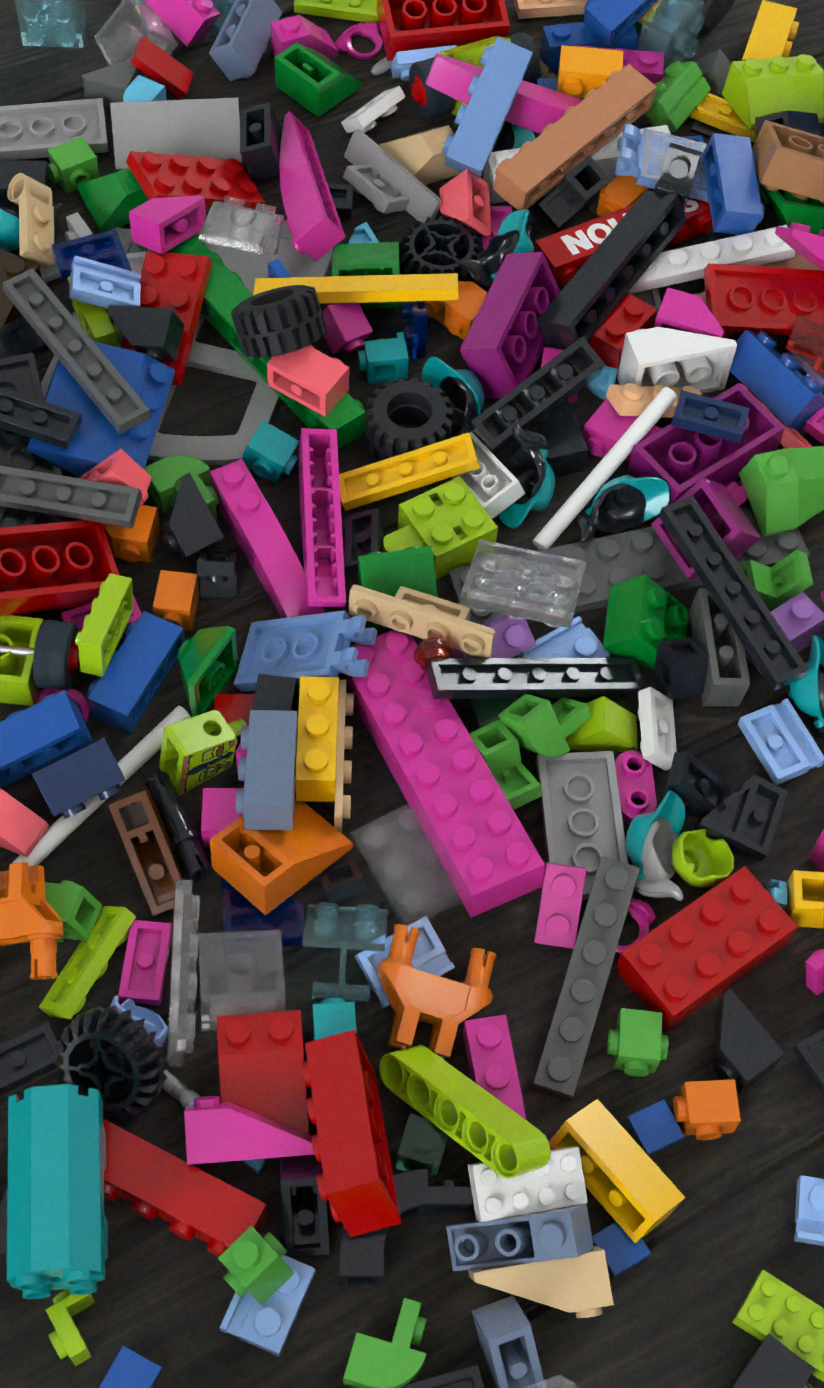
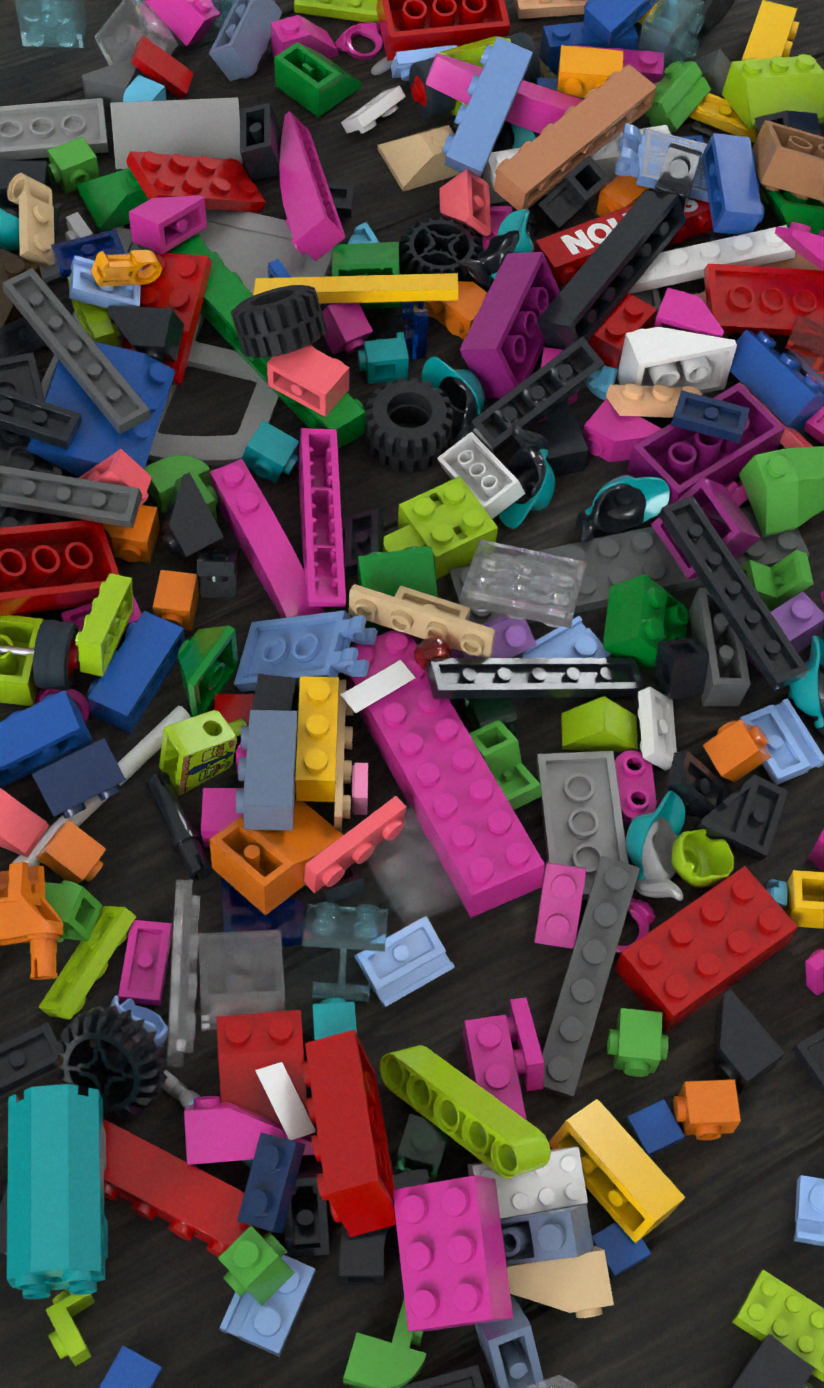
(72, 854): none -> orange brick
(123, 268): none -> light orange piece
(148, 848): reddish brown slope -> none
(243, 227): clear slope -> none
(271, 1183): none -> dark blue plate
(285, 1101): none -> white sticker
(355, 845): none -> coral plate
(360, 788): none -> bright pink tile
(378, 686): none -> white sticker
(387, 181): light grey bracket -> none
(408, 471): yellow plate -> none
(429, 997): orange connector -> none
(452, 1254): none -> dark pink brick
(528, 1052): none -> dark pink plate
(542, 725): bright green brick -> none
(604, 469): white piece -> none
(737, 749): none -> orange brick

